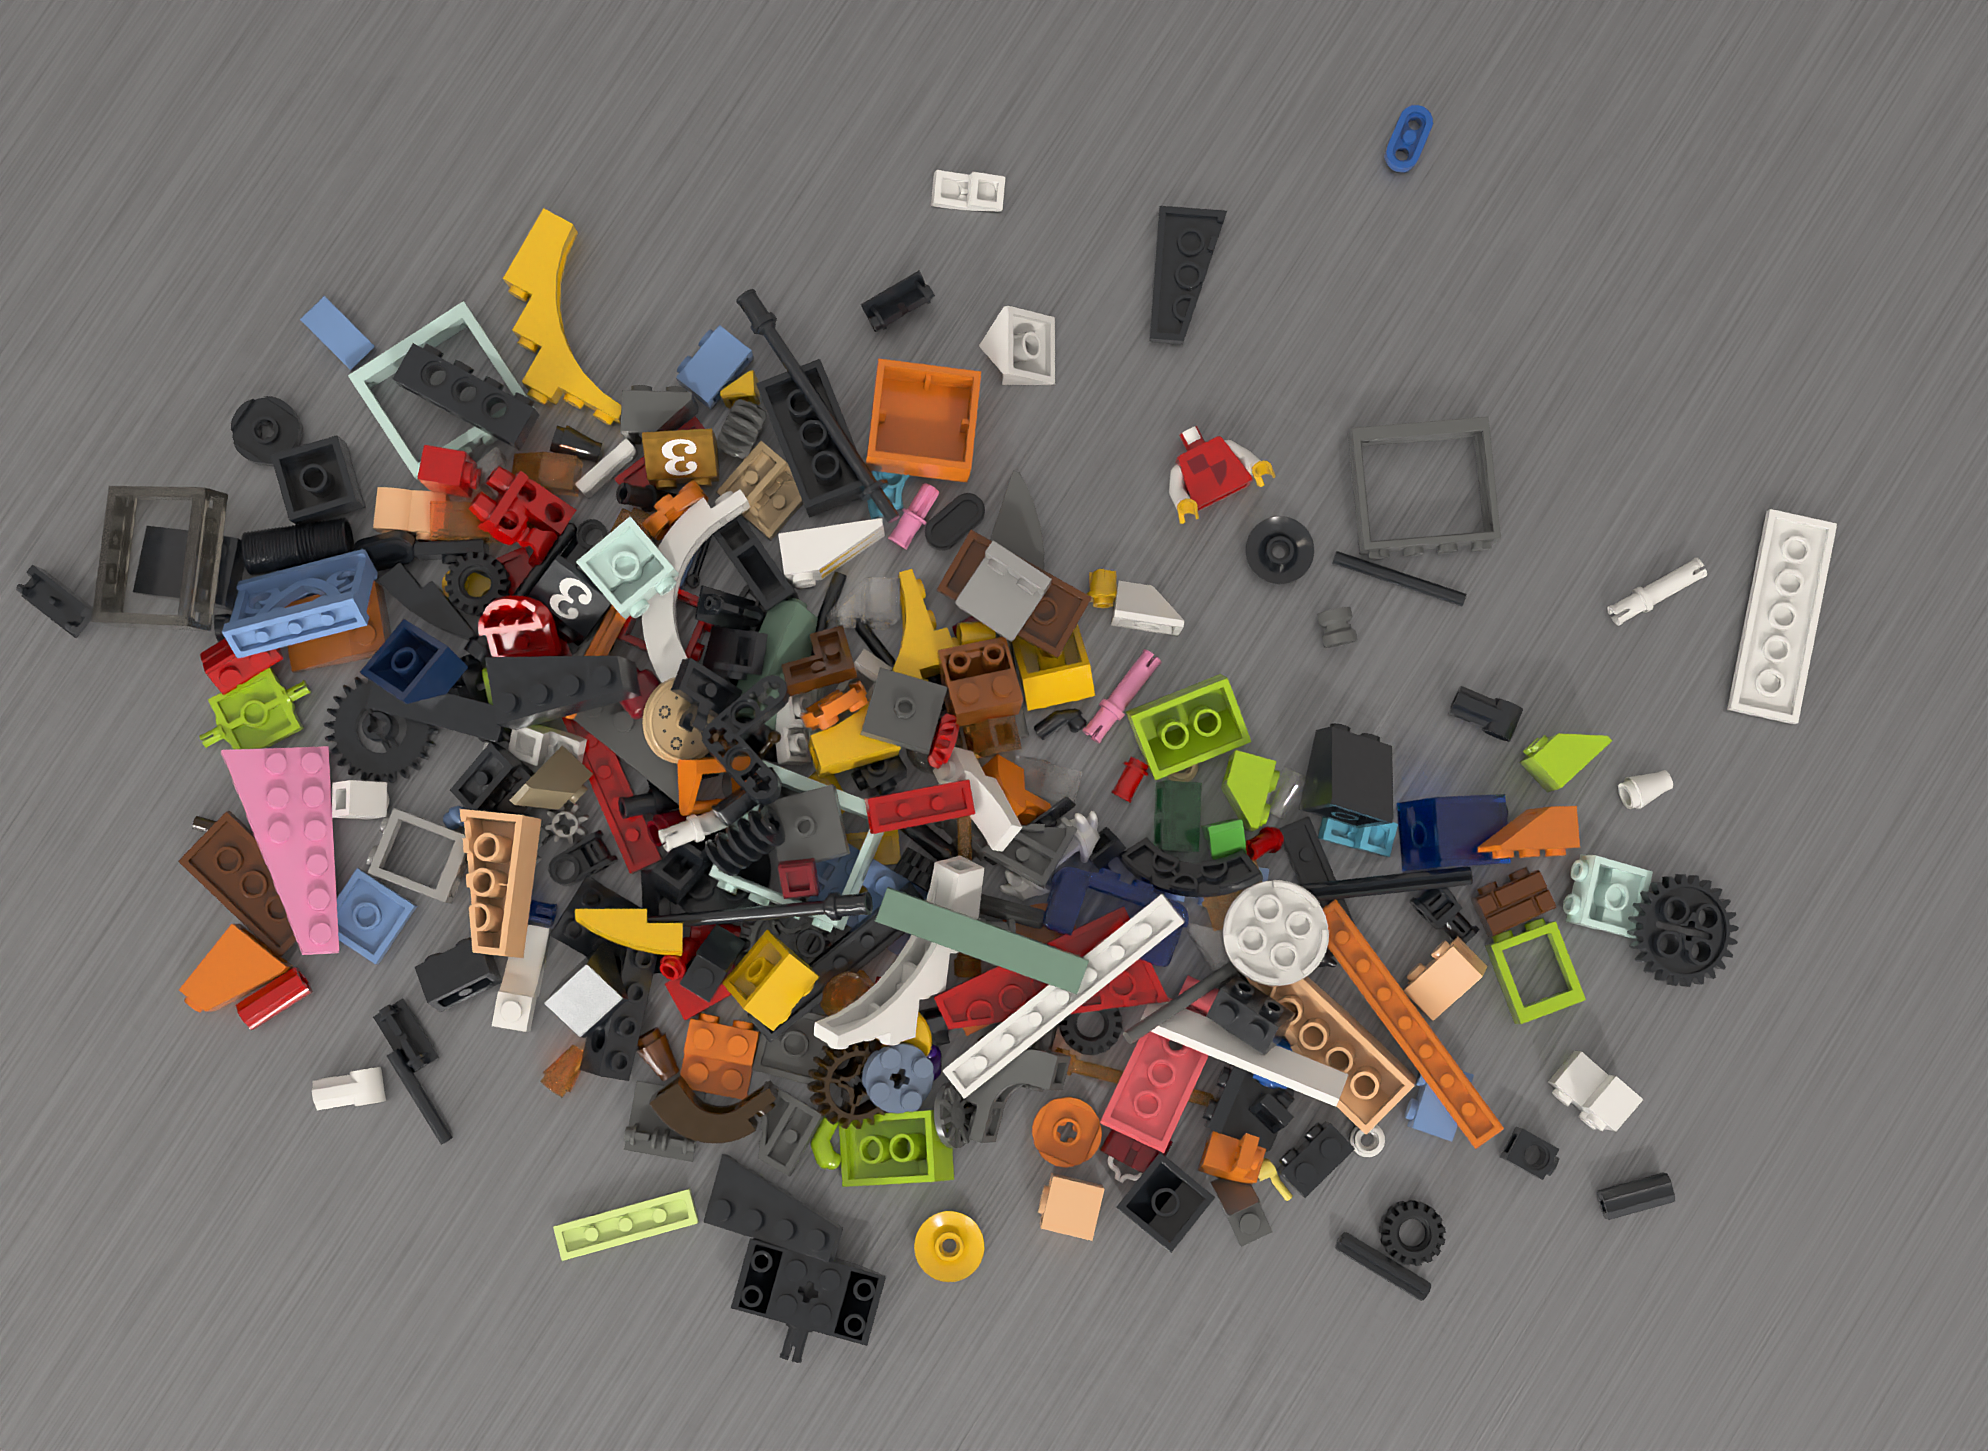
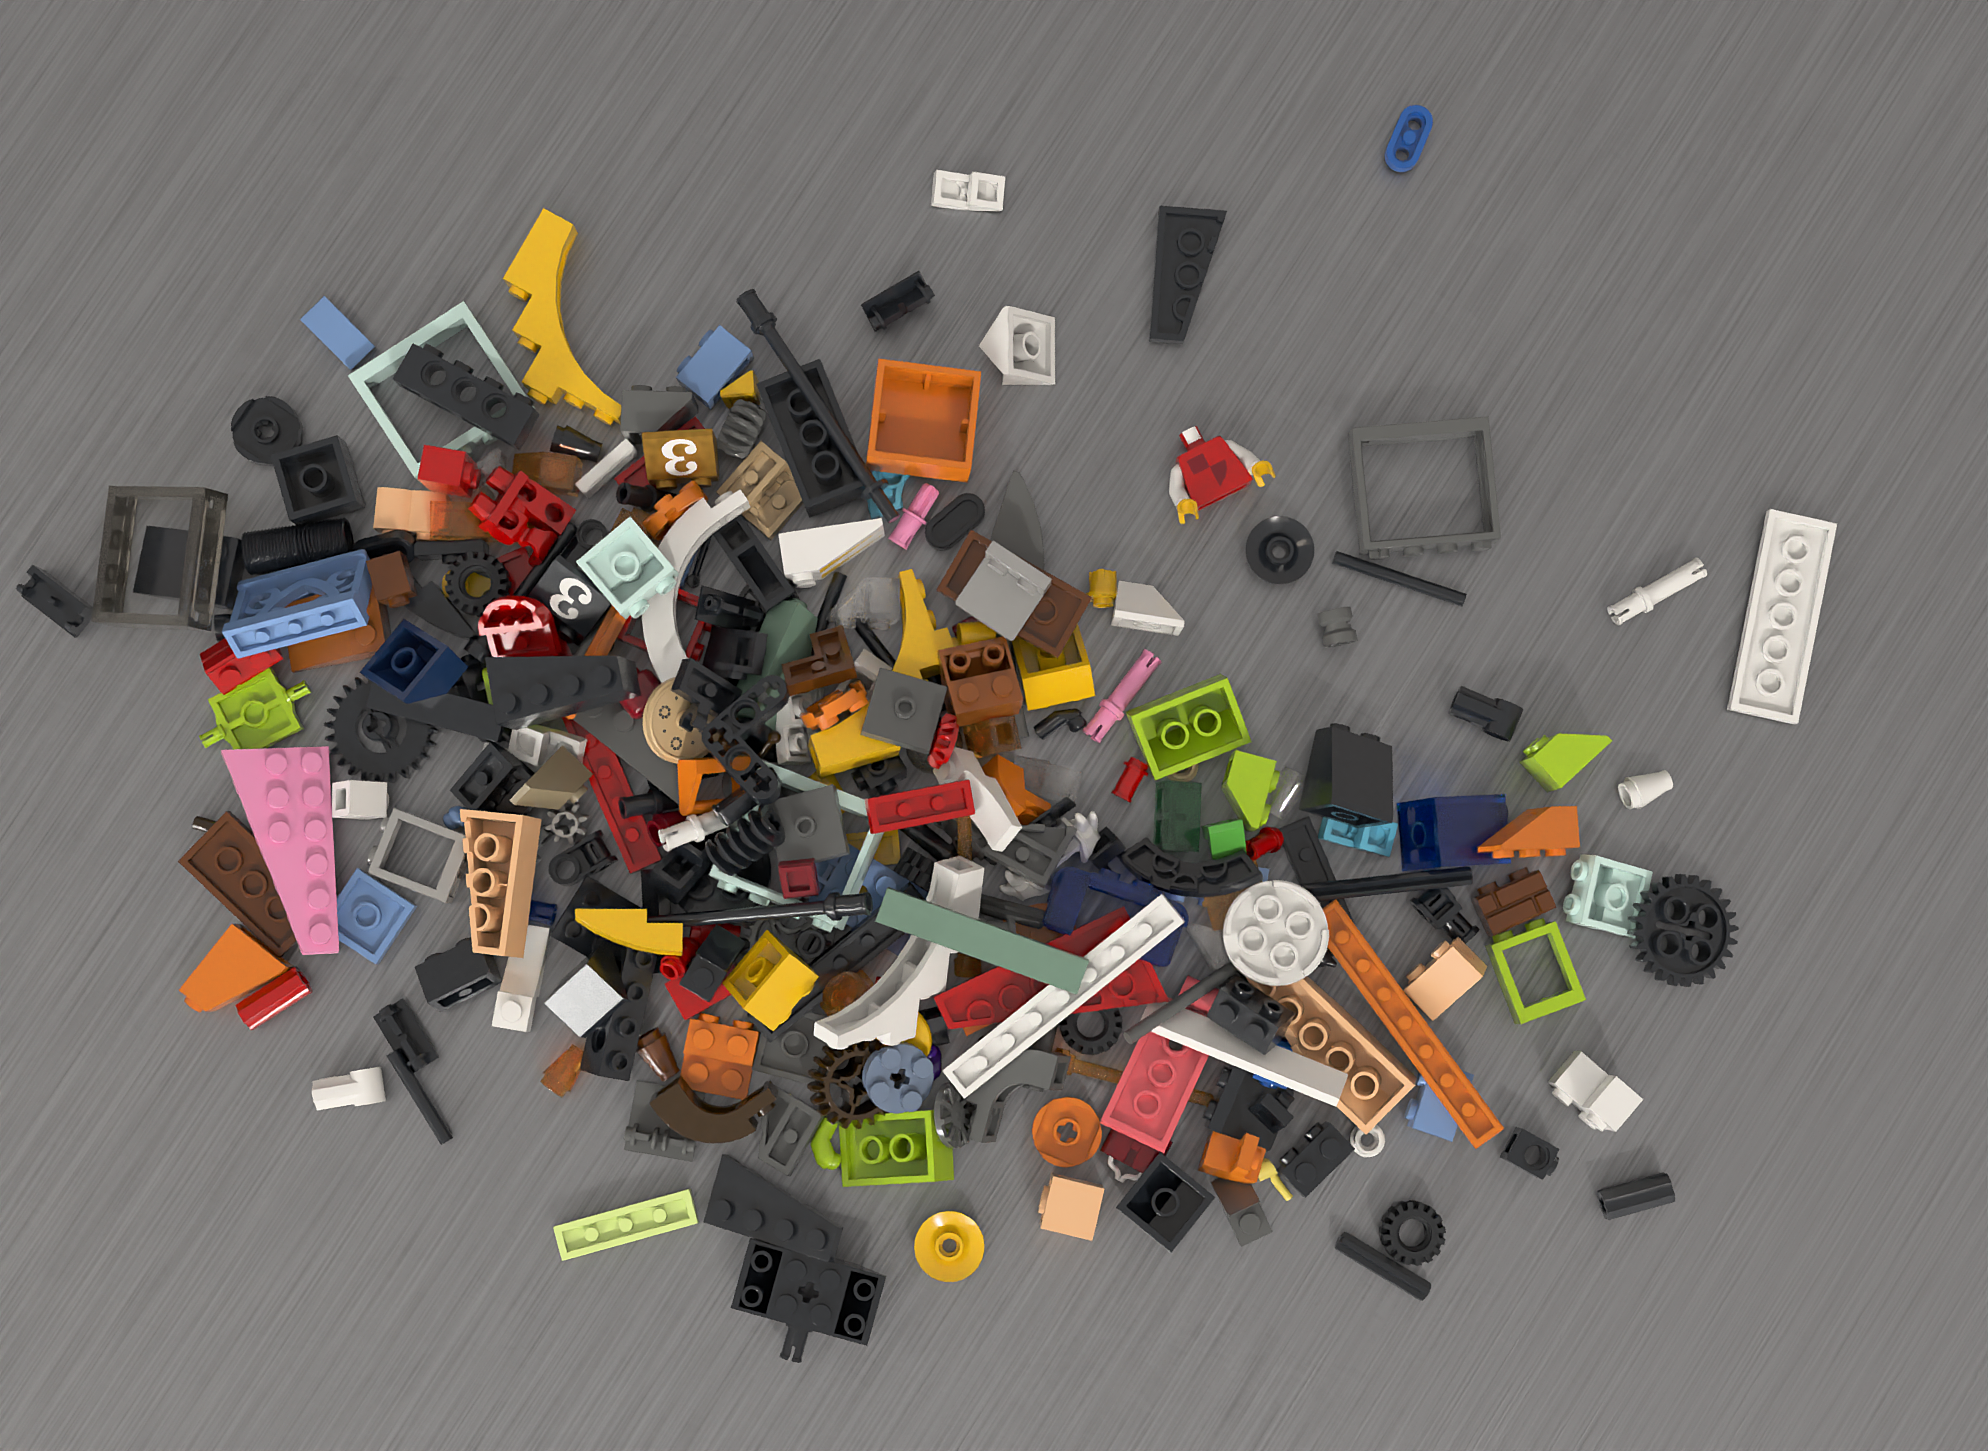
(392, 579): none -> reddish brown brick

